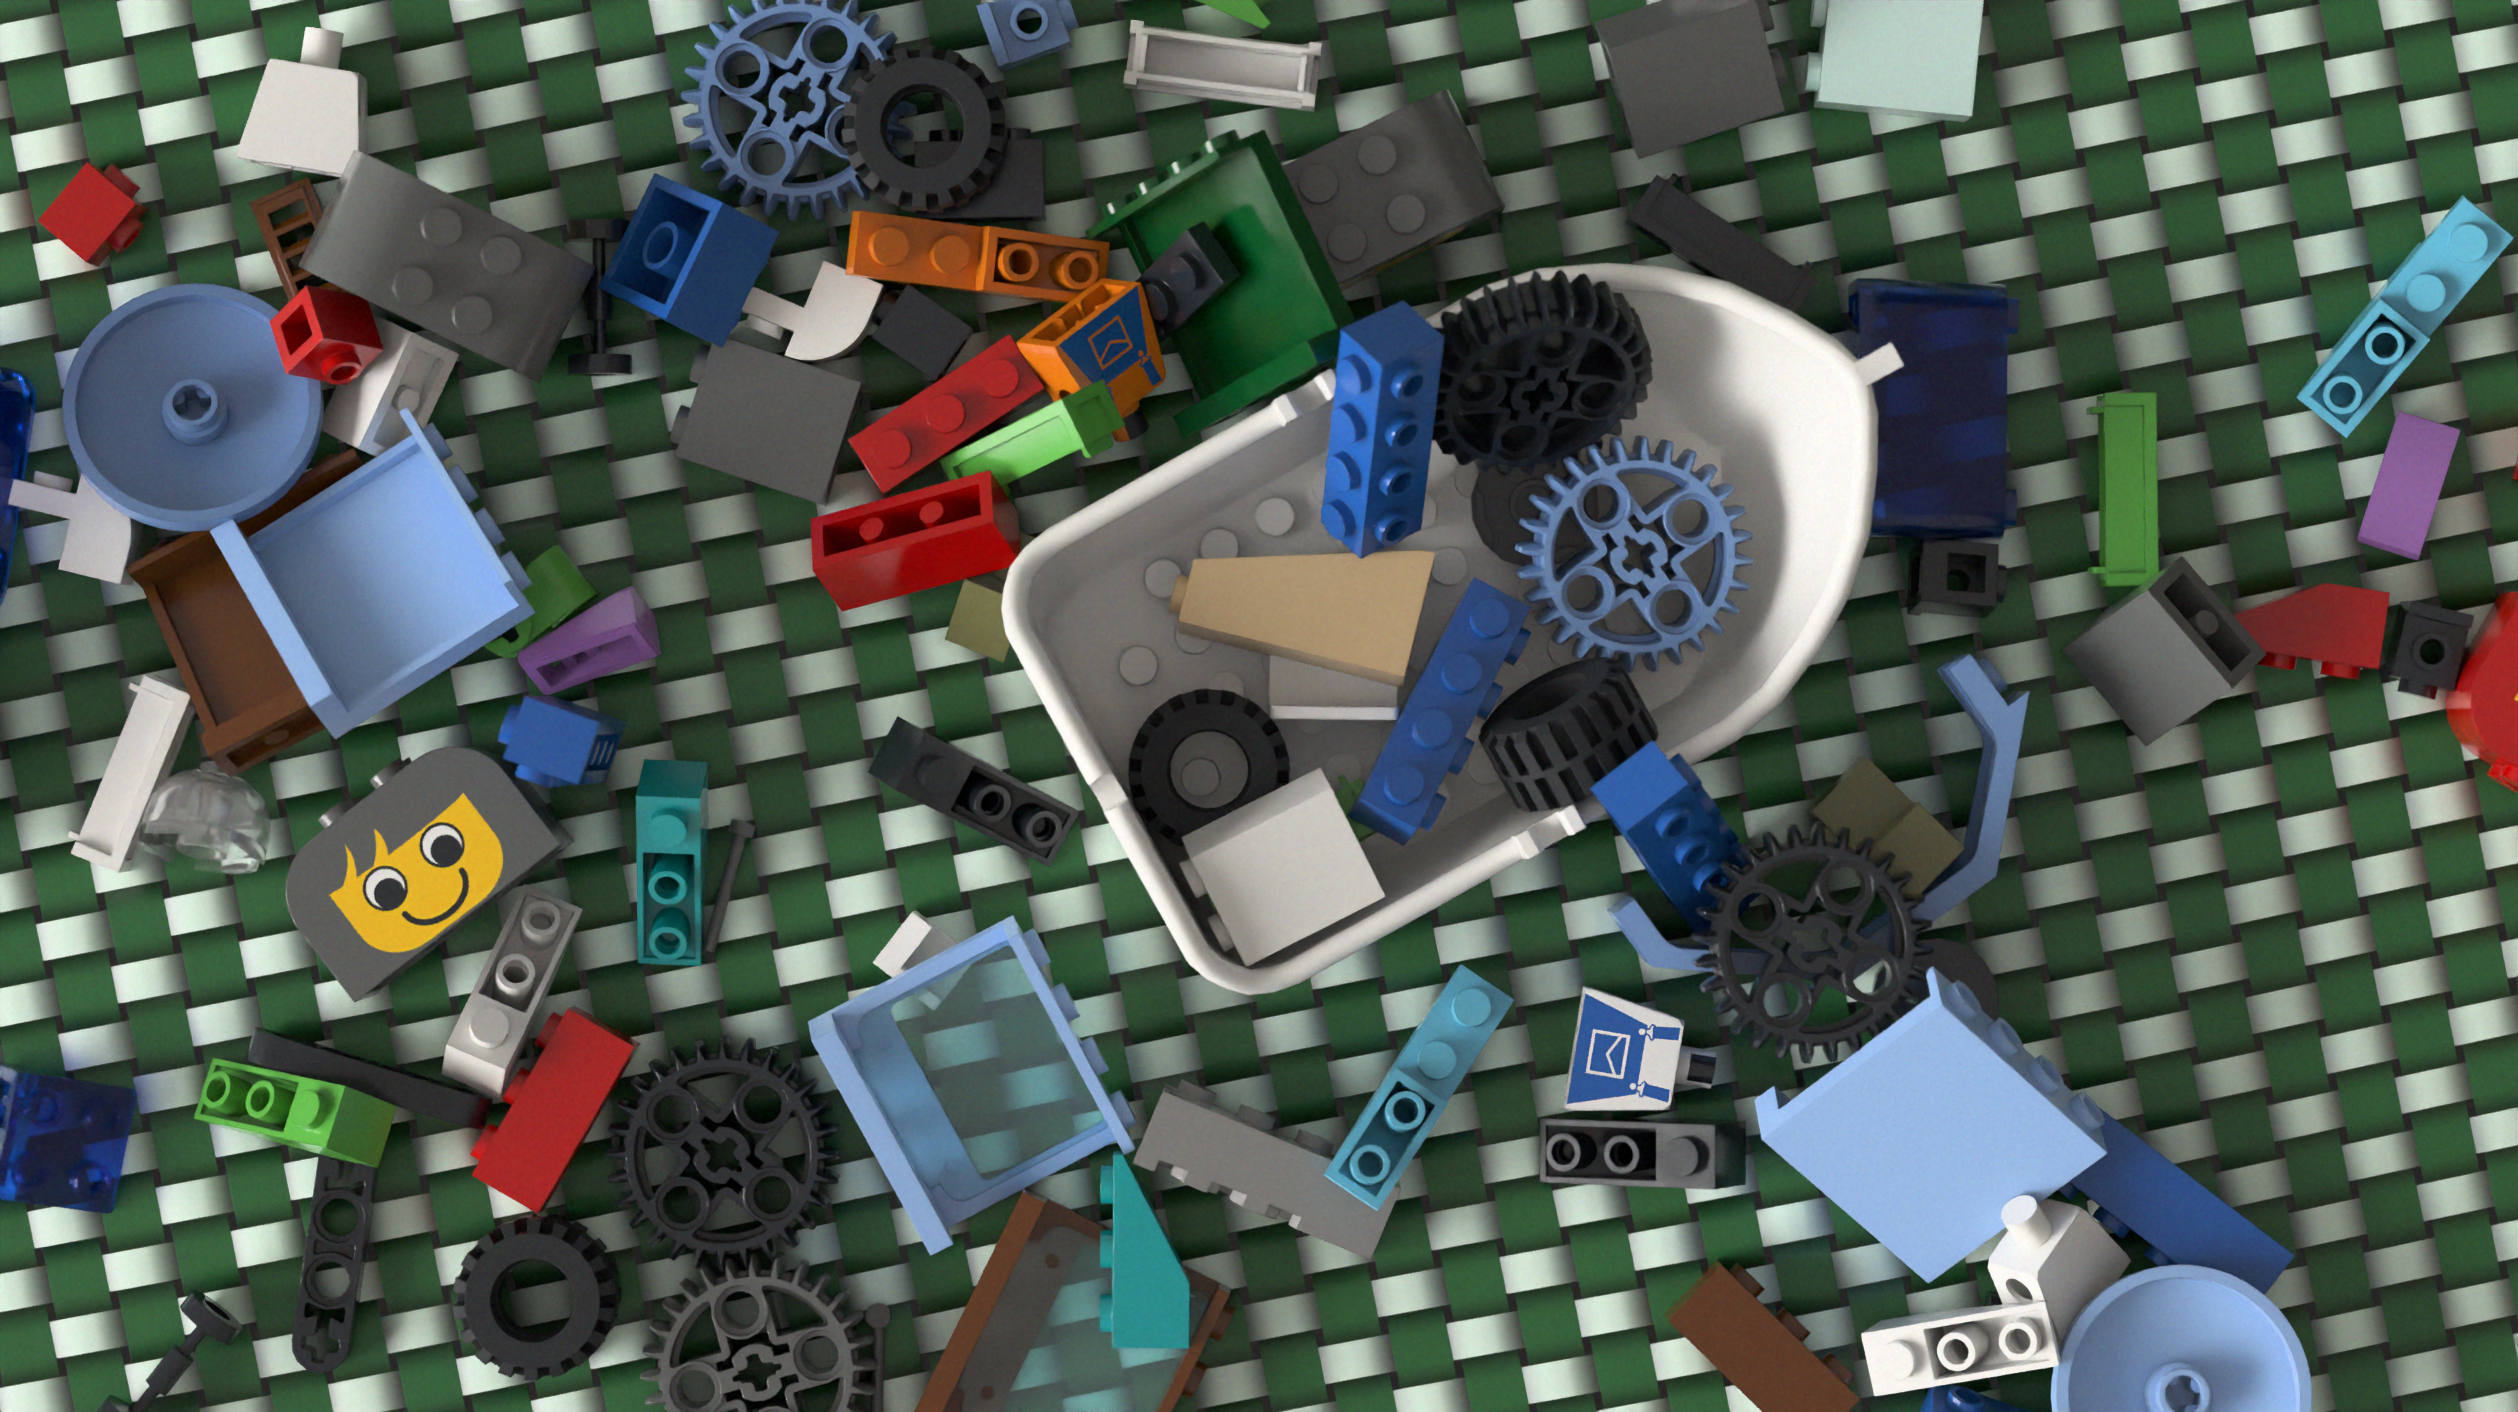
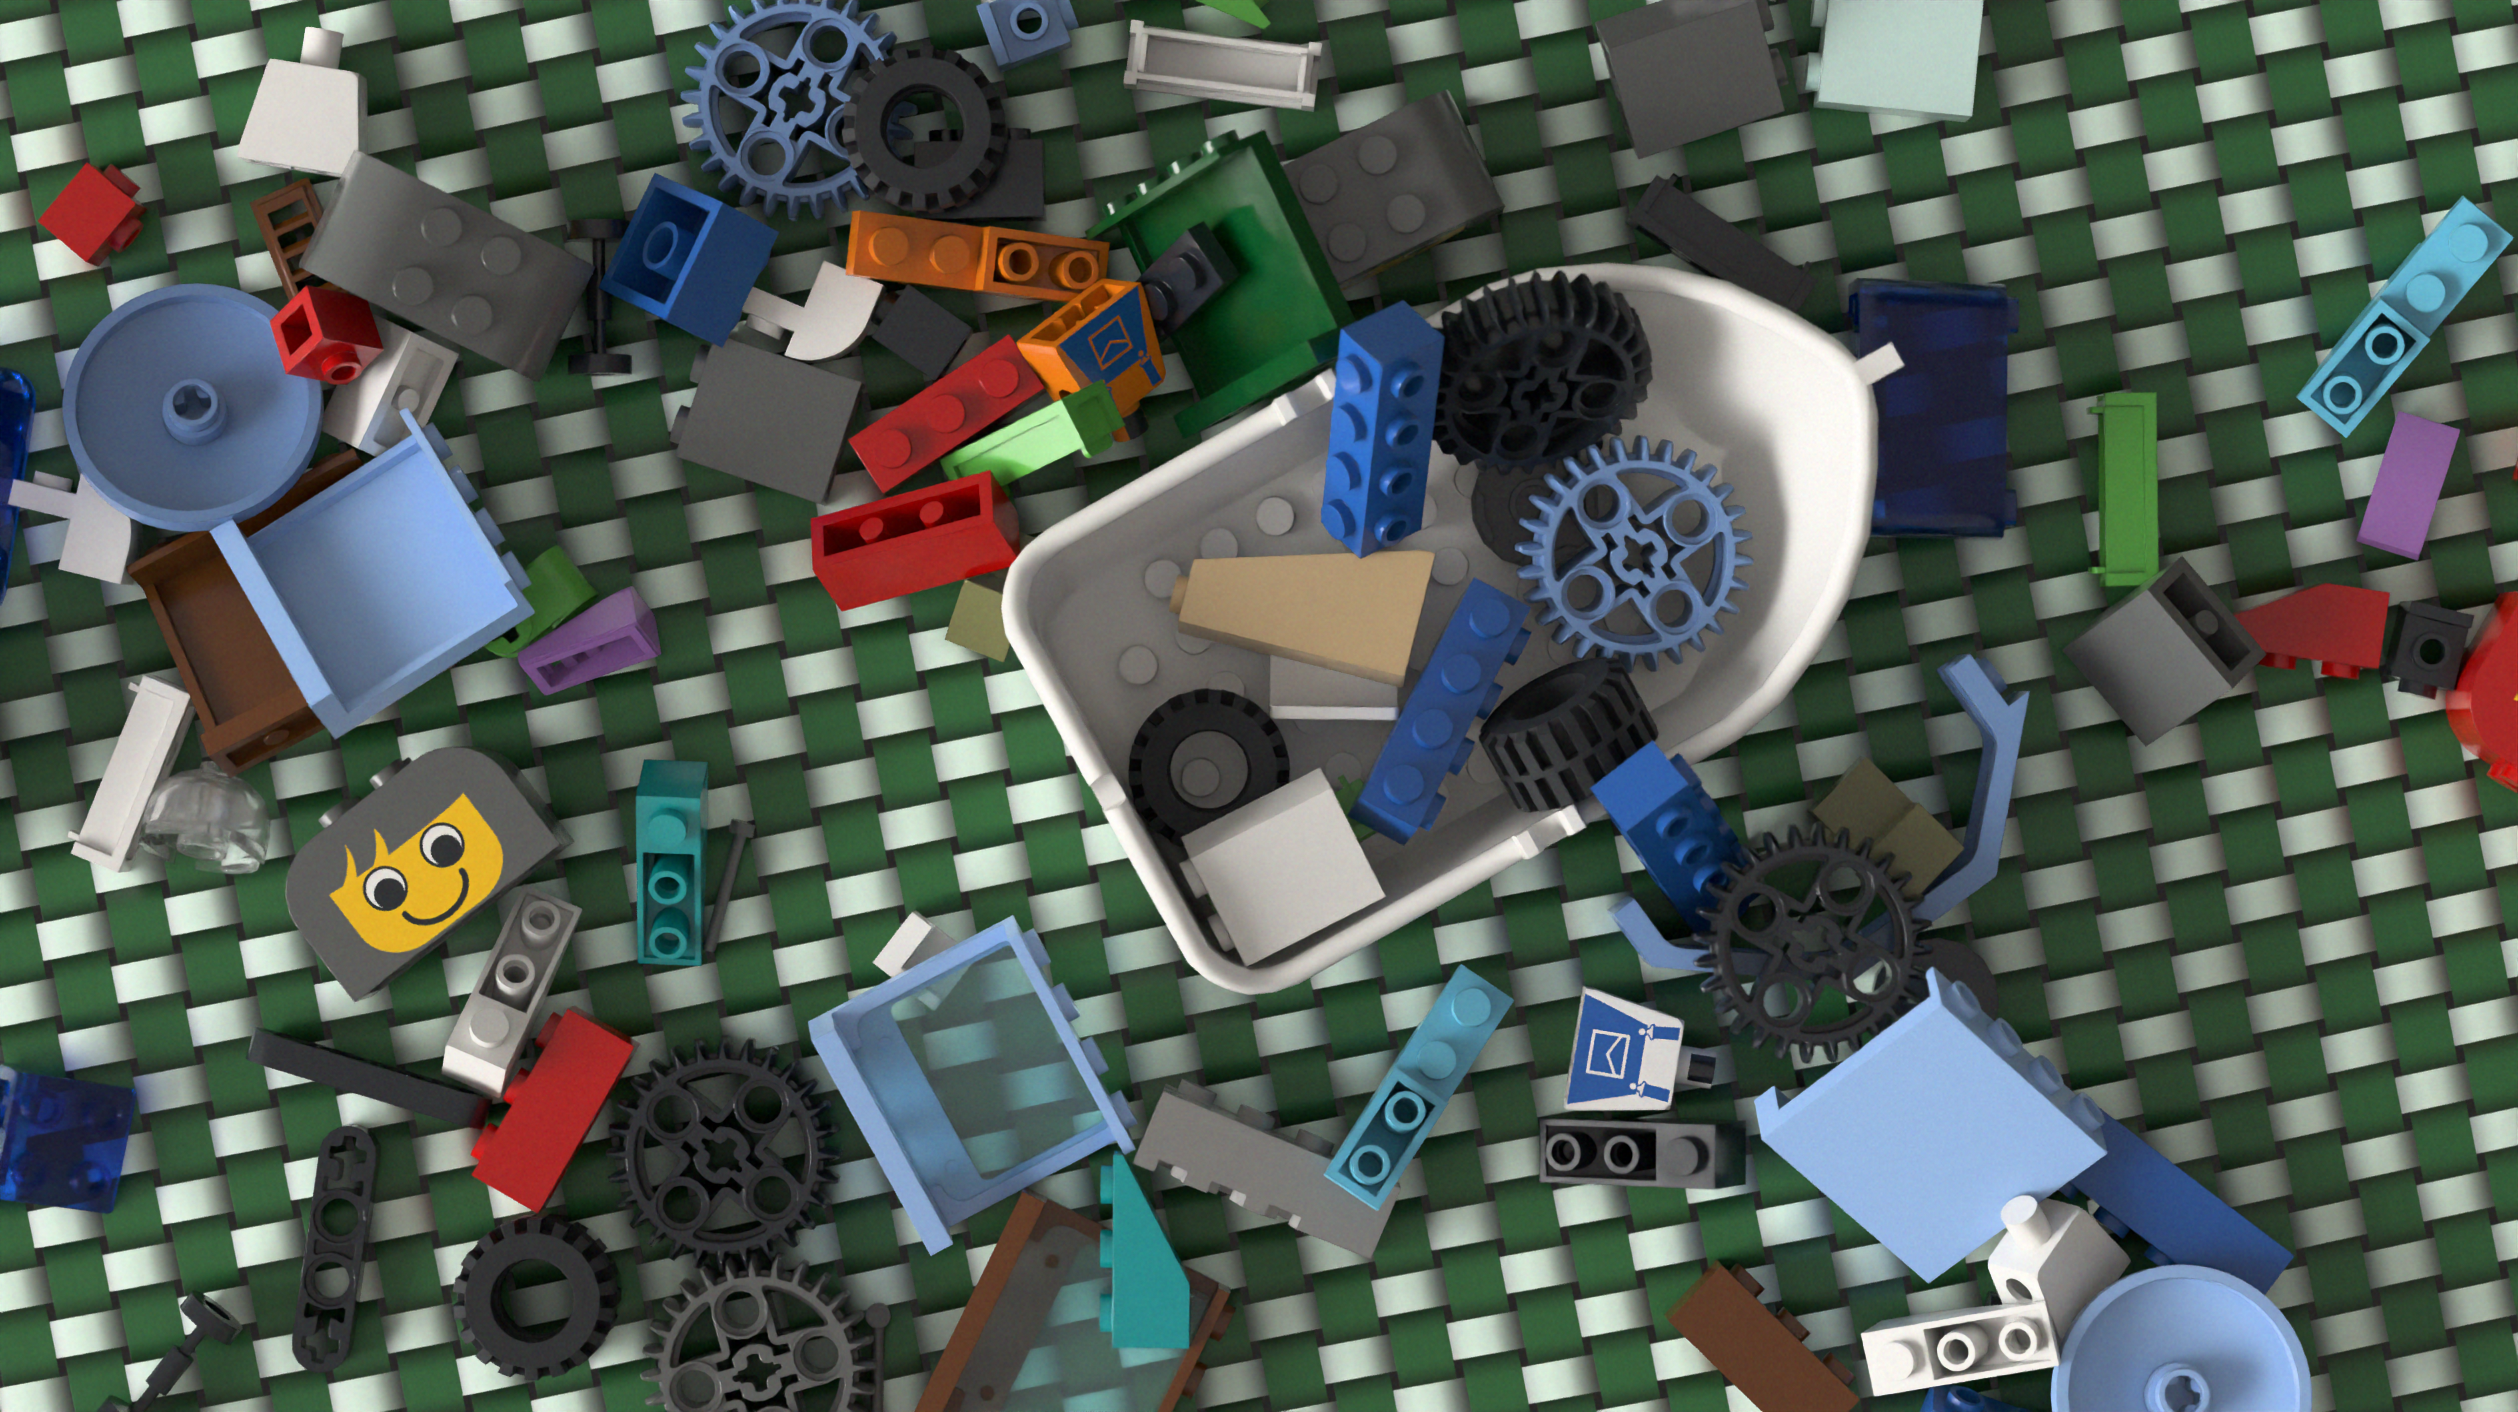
(296, 1111): bright green slope -> none
(560, 741): blue brick -> none
(972, 791): black slope -> none
(1970, 561): black brick -> none

